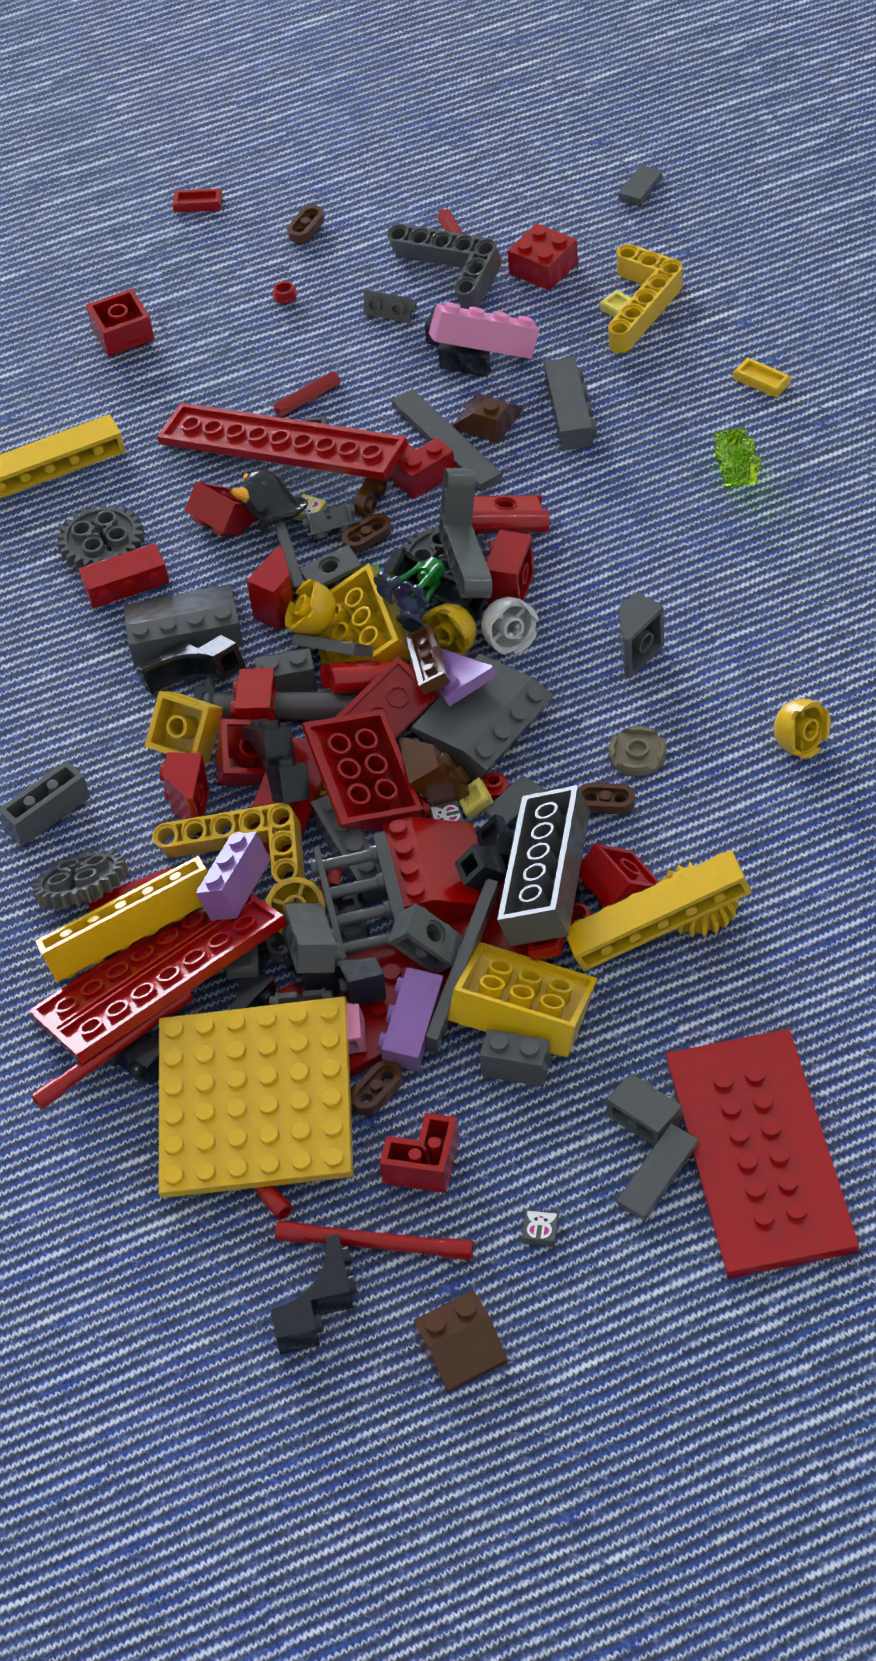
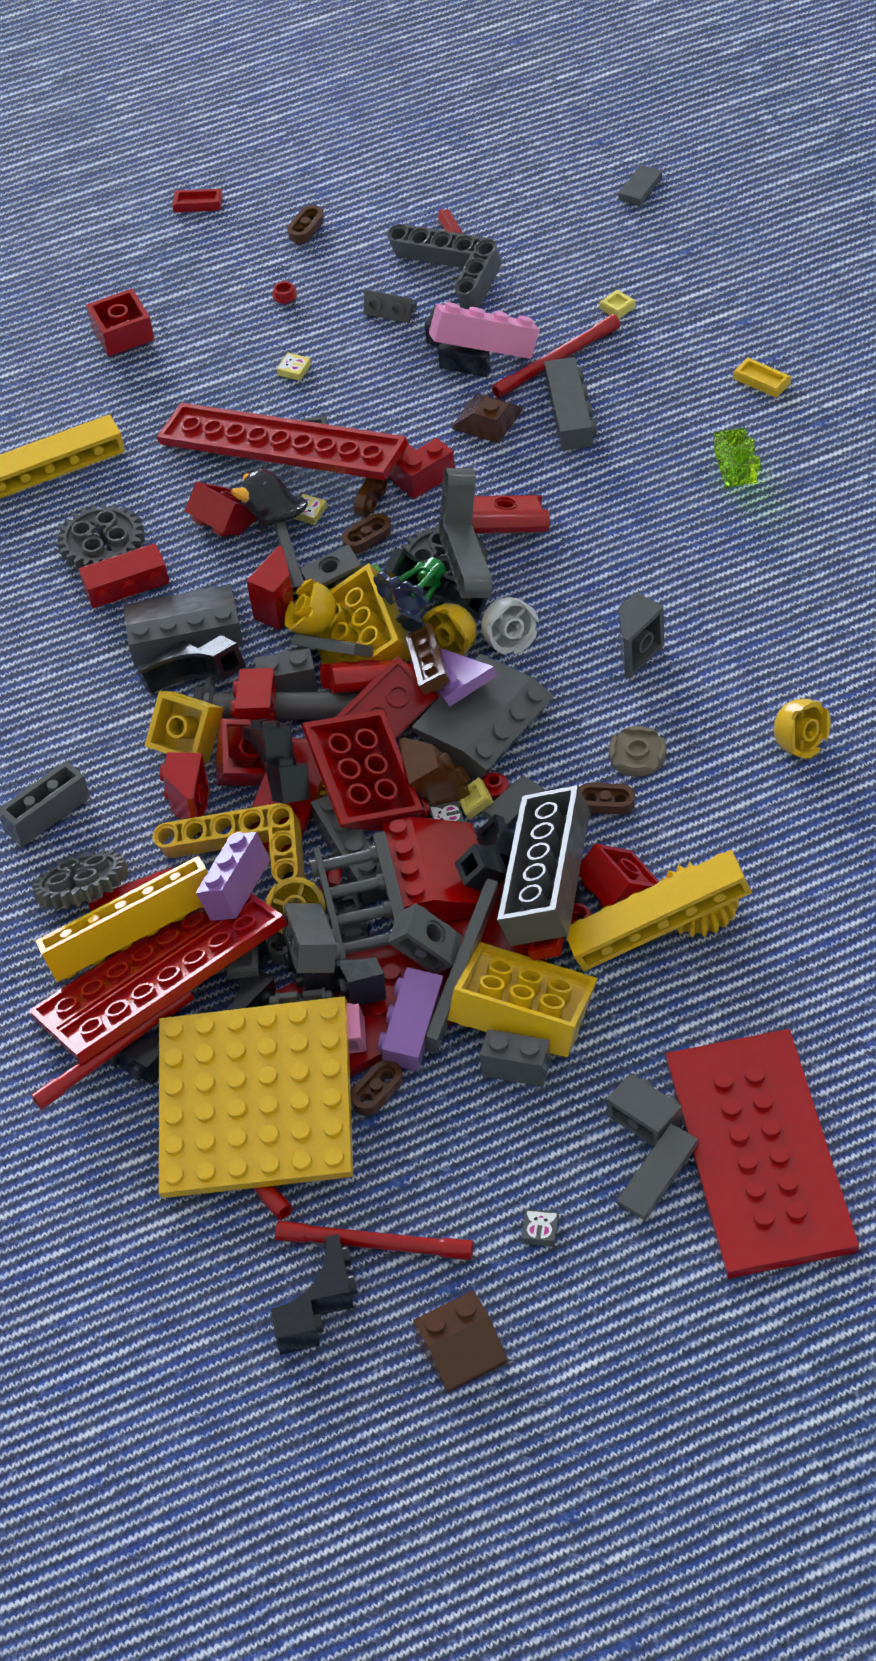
(293, 366): none -> light yellow tile
(306, 394): red axle -> none
(319, 524): dark grey hinge -> none
(425, 1161): red brick -> none
(432, 425): dark grey tile -> none
(510, 565): red brick -> none
(514, 380): none -> red piece
(542, 256): red brick -> none
(661, 283): yellow beam -> none

